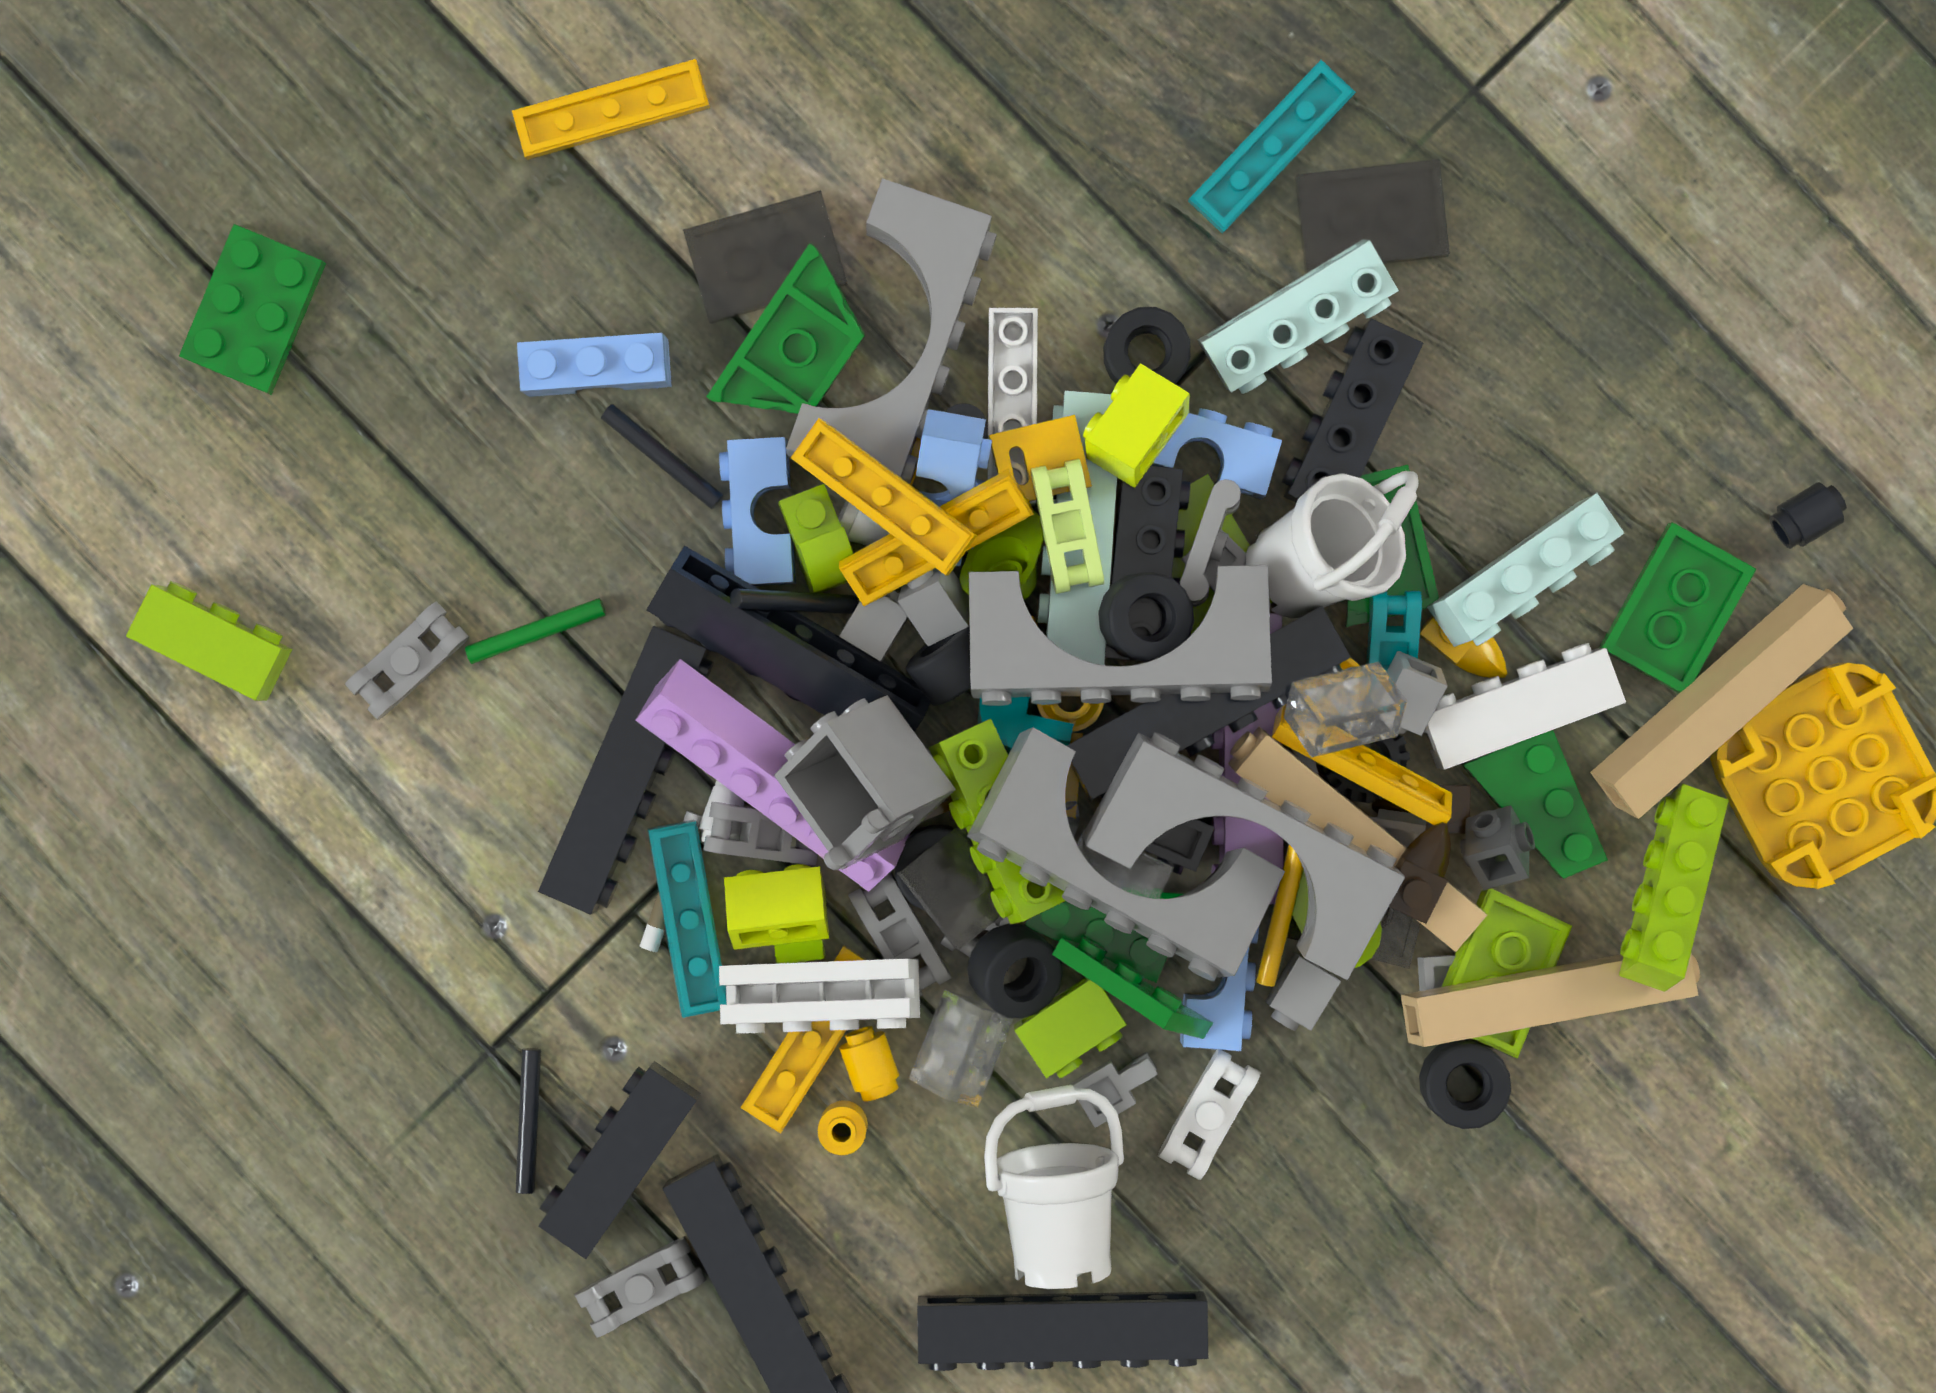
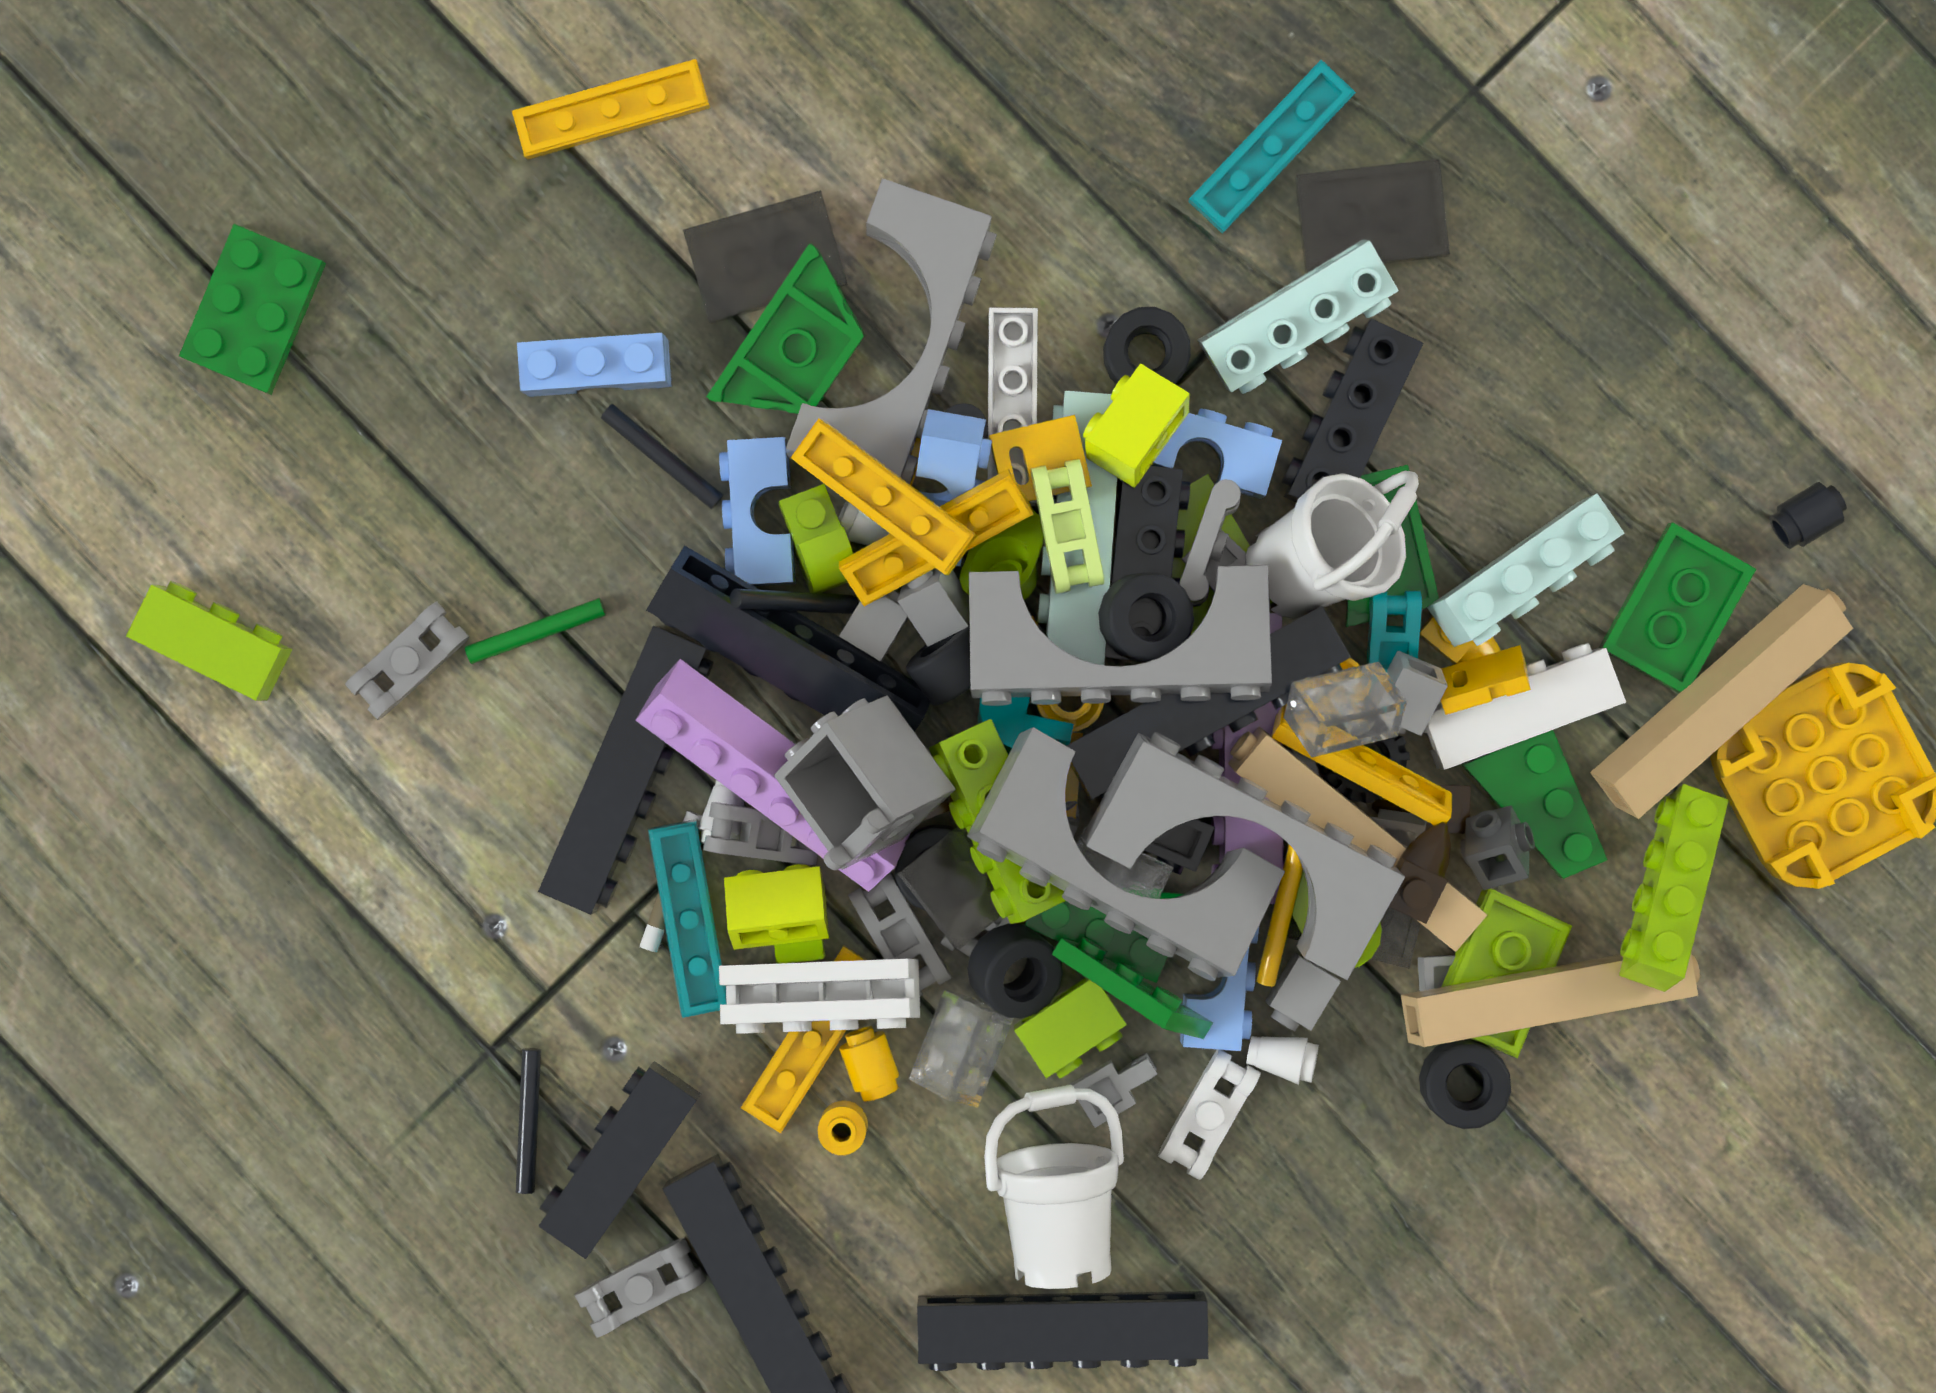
(1284, 1057): none -> white cone
(1485, 679): none -> yellow piece

